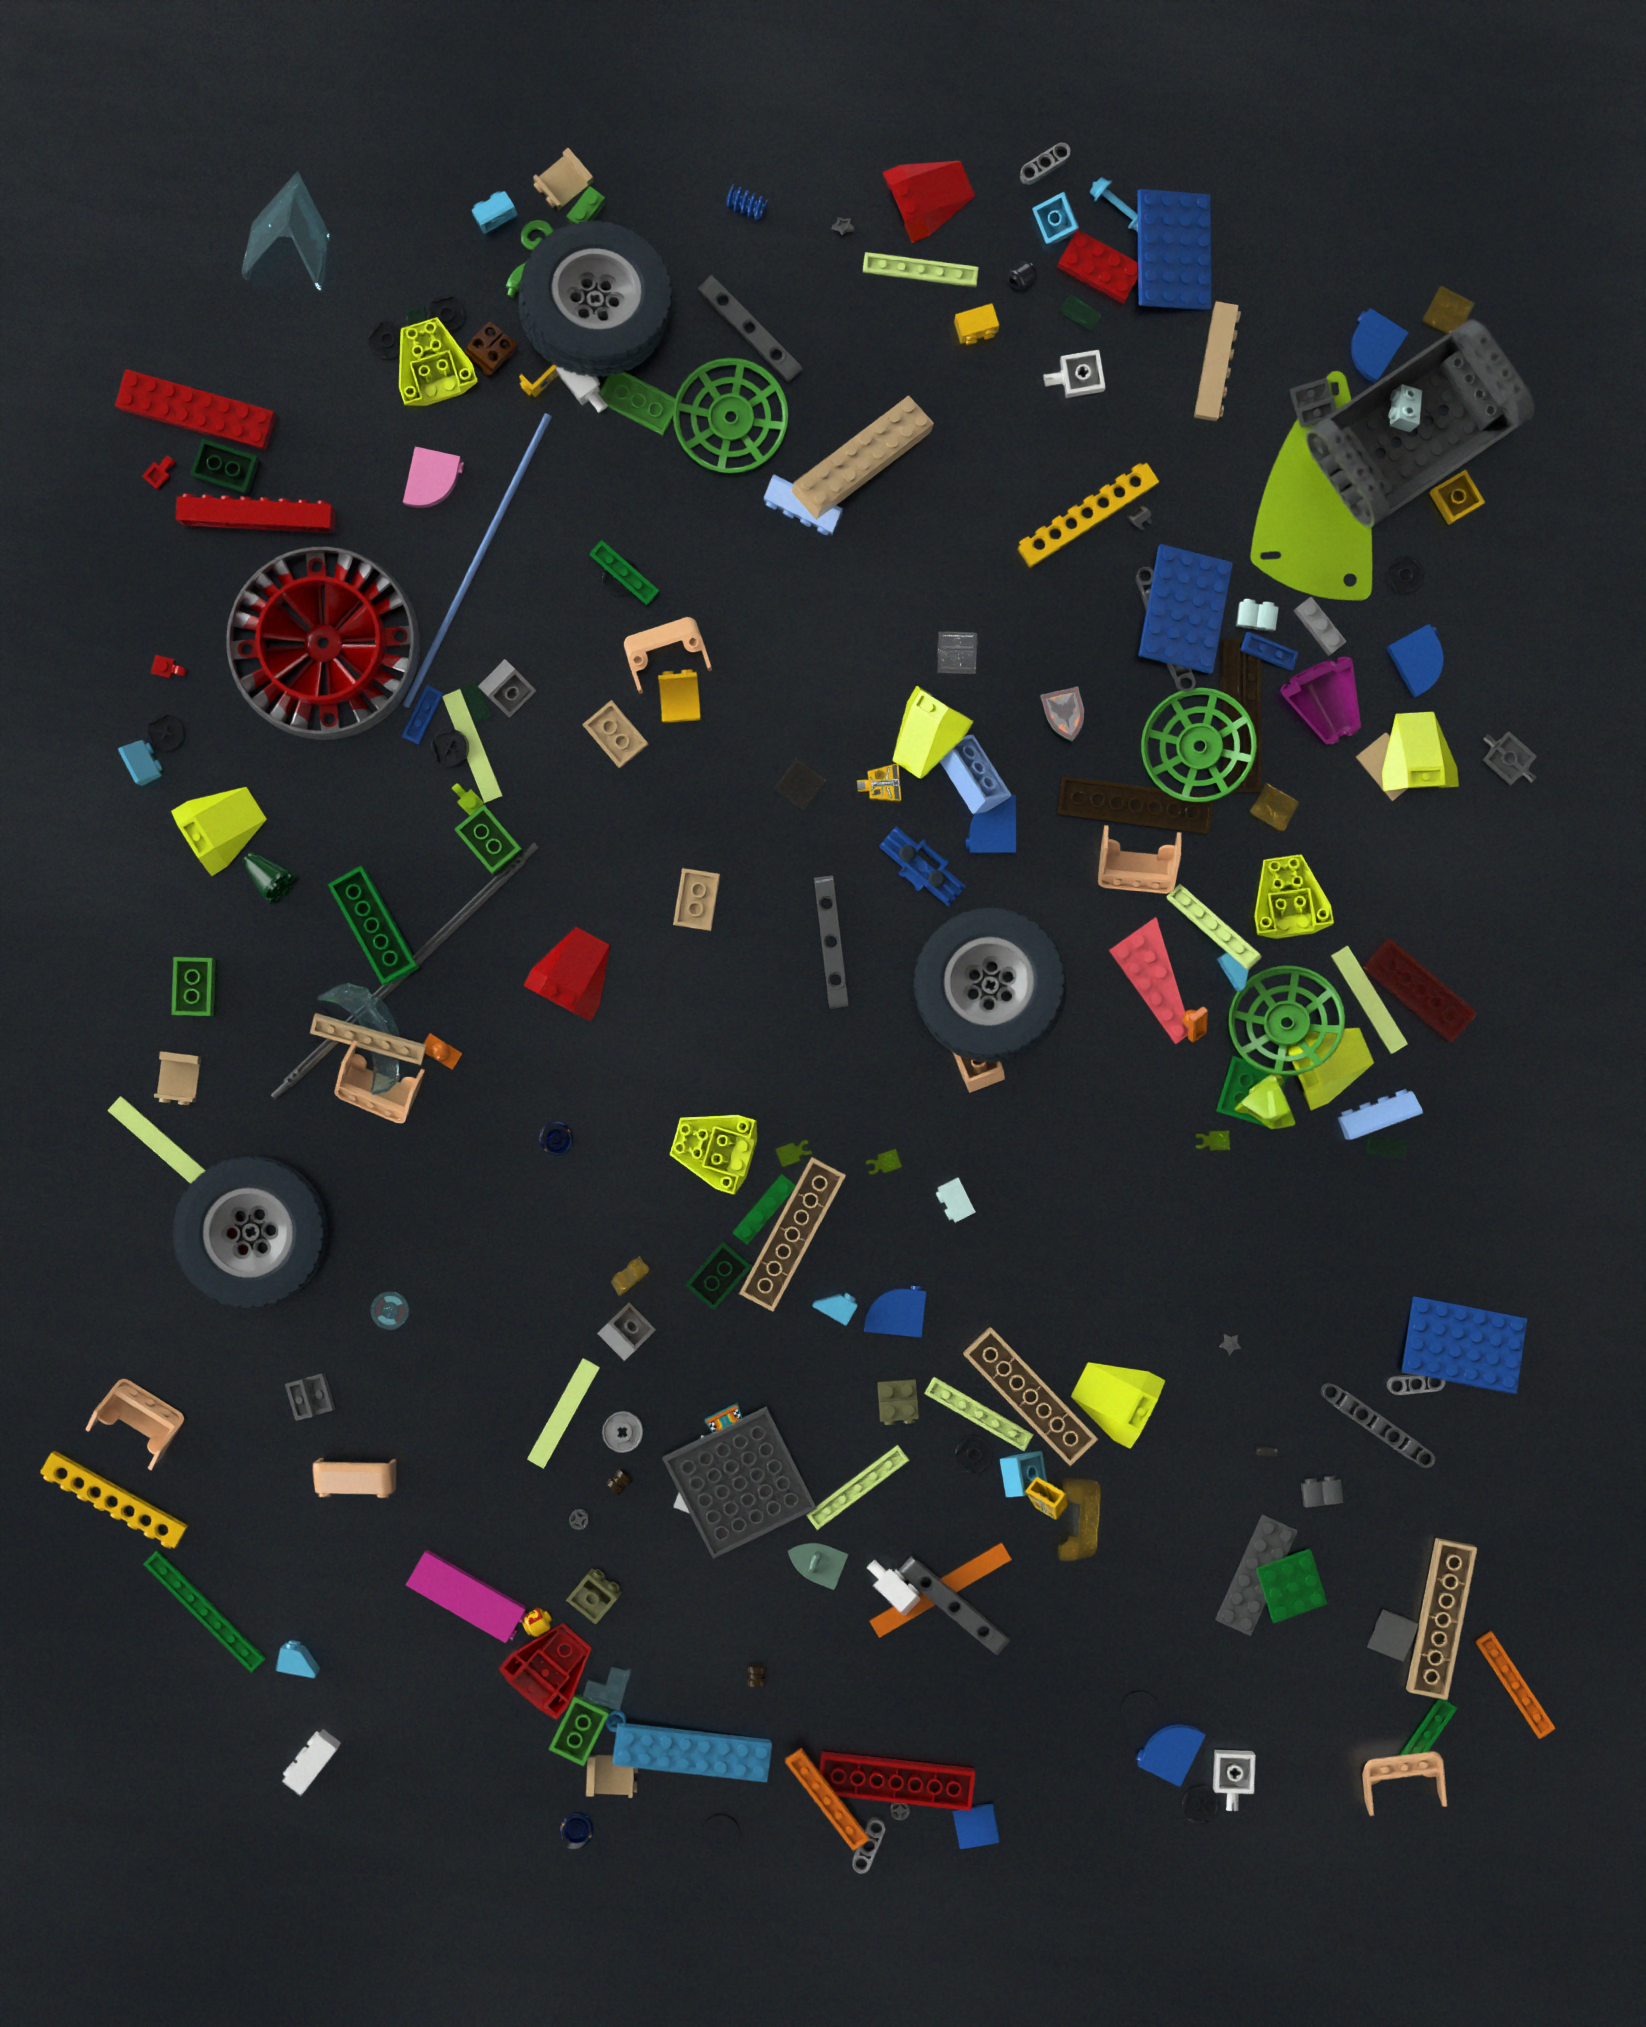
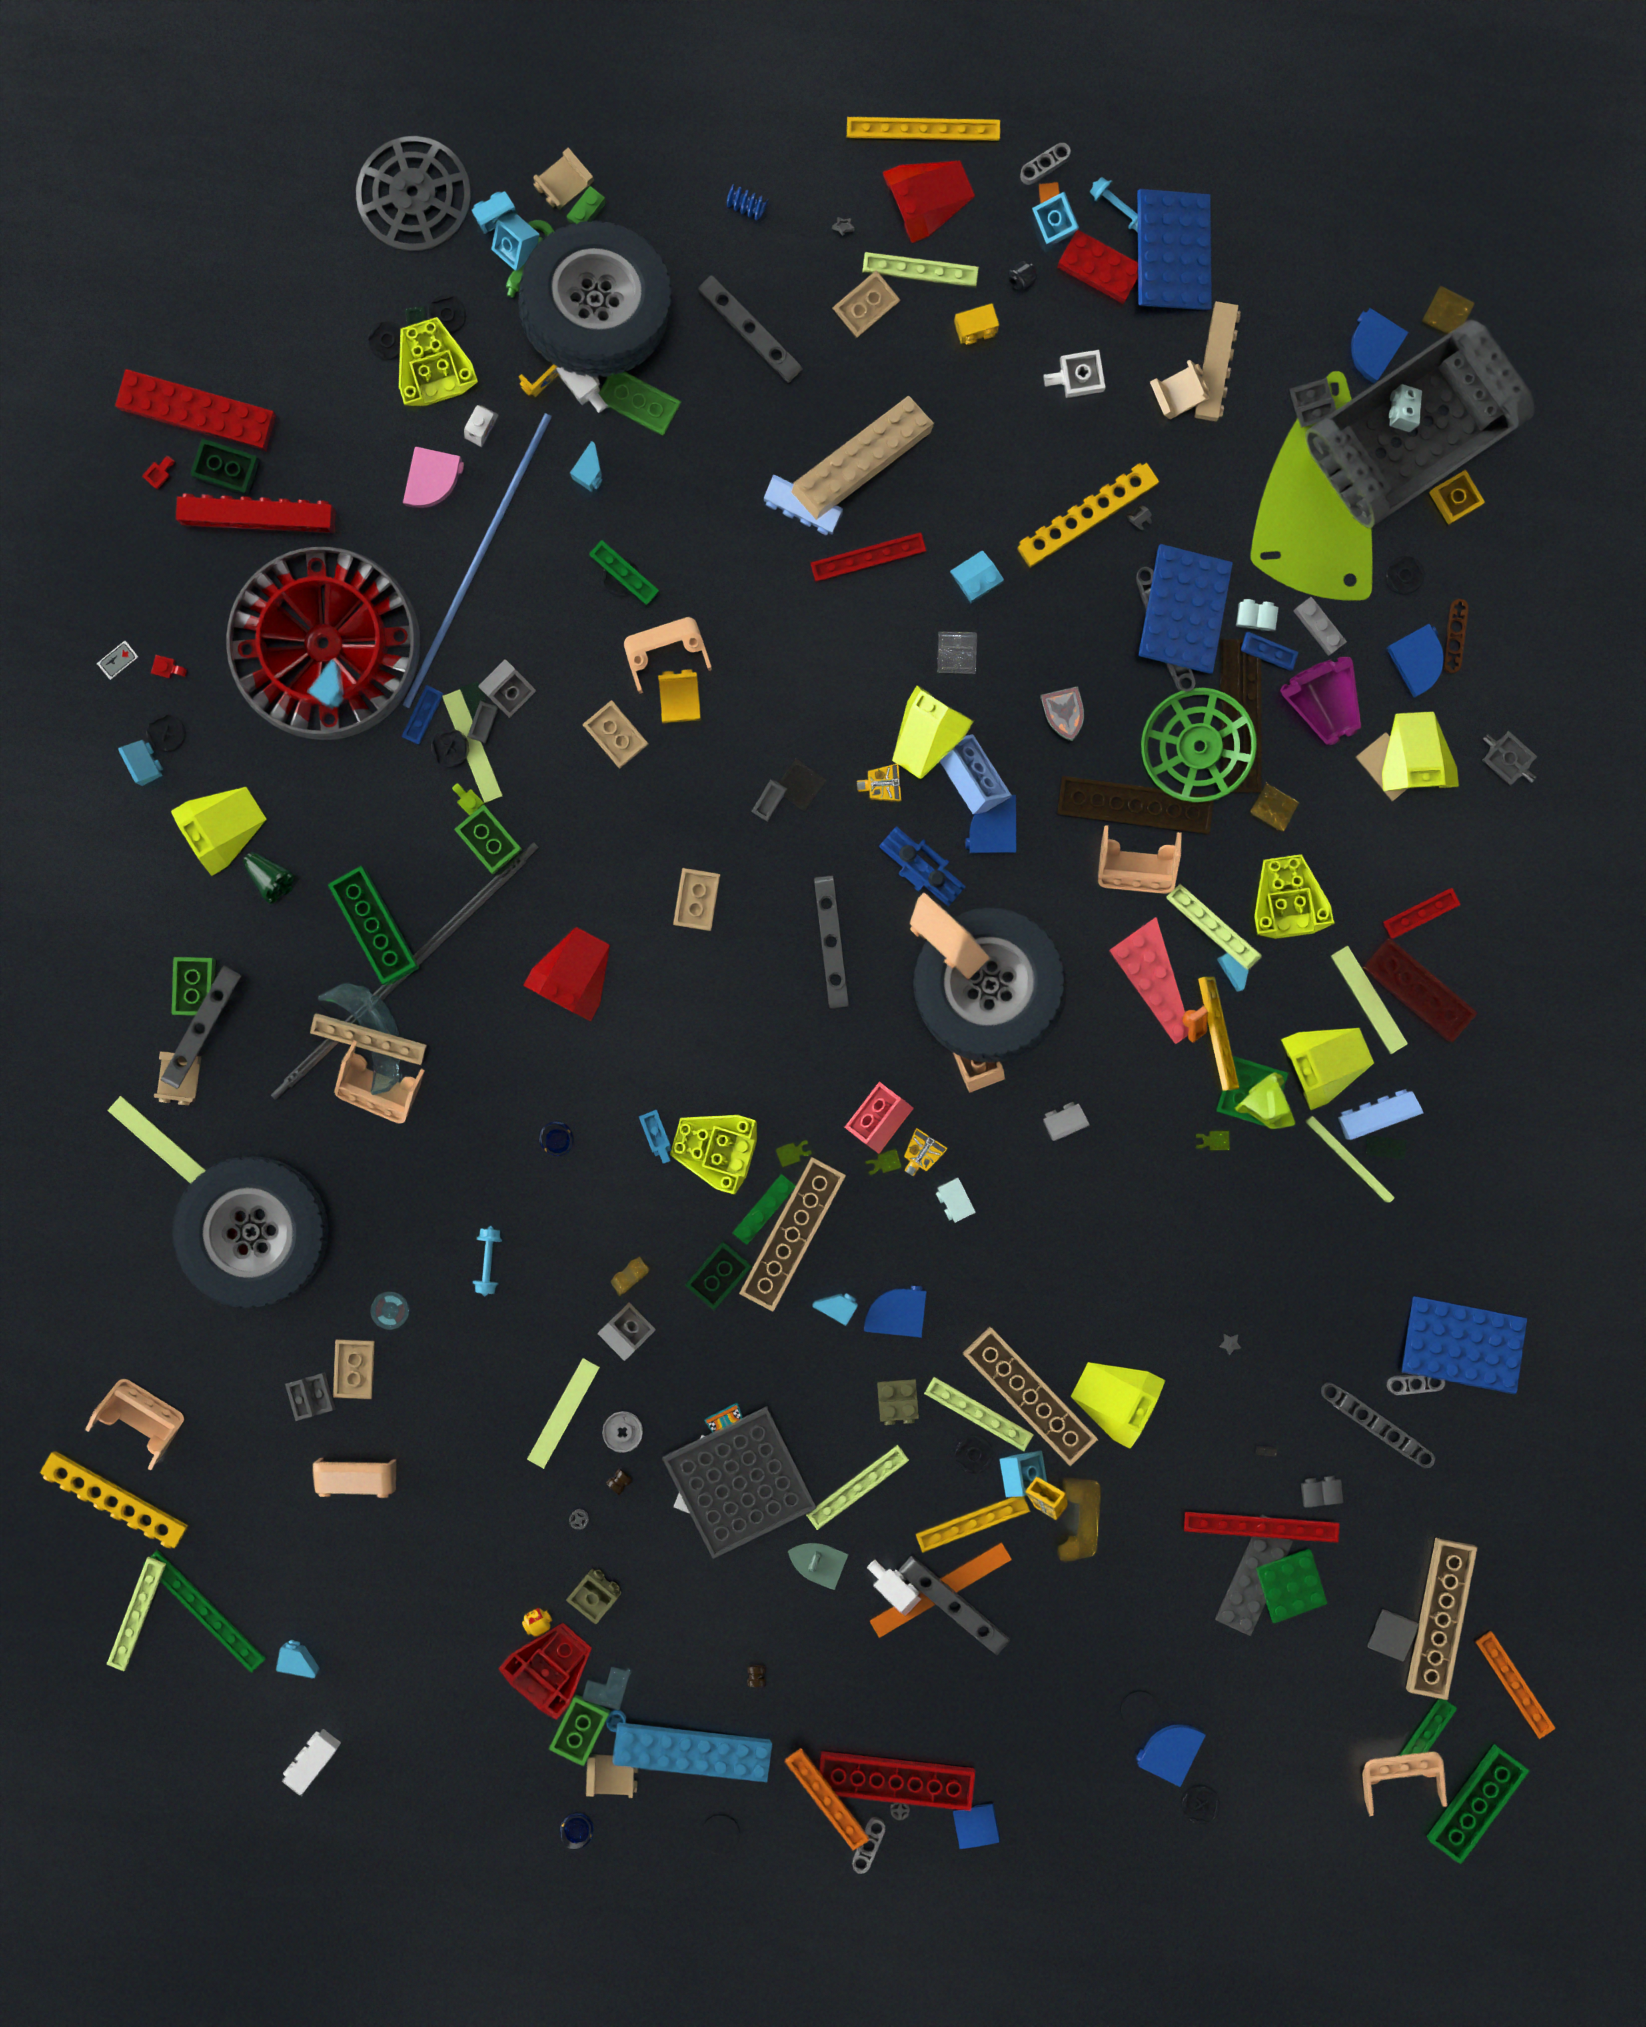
(117, 660): none -> sticker
(136, 1614): none -> yellowish green tile
(206, 1015): none -> dark grey beam
(290, 216): clear light blue windscreen -> none
(329, 686): none -> medium azure slope
(353, 1369): none -> tan tile
(413, 204): none -> dark grey dish
(442, 1051): orange tile -> none
(466, 1596): dark pink brick -> none
(479, 425): none -> white torso
(482, 722): none -> dark grey tile
(486, 1286): none -> medium azure piece
(489, 350): reddish brown hips -> none
(514, 240): none -> medium azure slope
(588, 469): none -> medium azure slope
(656, 1135): none -> dark azure hinge
(730, 403): bright green dish -> none
(769, 800): none -> dark grey tile
(866, 304): none -> tan tile
(868, 557): none -> red plate
(879, 1117): none -> coral slope
(922, 1152): none -> torso
(923, 128): none -> yellow plate
(947, 936): none -> light nougat windscreen
(972, 1523): none -> yellow tile
(977, 576): none -> medium azure slope
(1048, 191): none -> orange tile
(1066, 1121): none -> light grey slope
(1080, 312): clear green tile -> none
(1181, 391): none -> tan panel
(1218, 1033): none -> yellow tile
(1239, 1782): white brick -> none
(1261, 1527): none -> red tile
(1286, 1010): bright green dish -> none
(1349, 1159): none -> yellowish green tile
(1421, 913): none -> red plate
(1457, 636): none -> reddish brown beam
(1477, 1804): none -> green brick

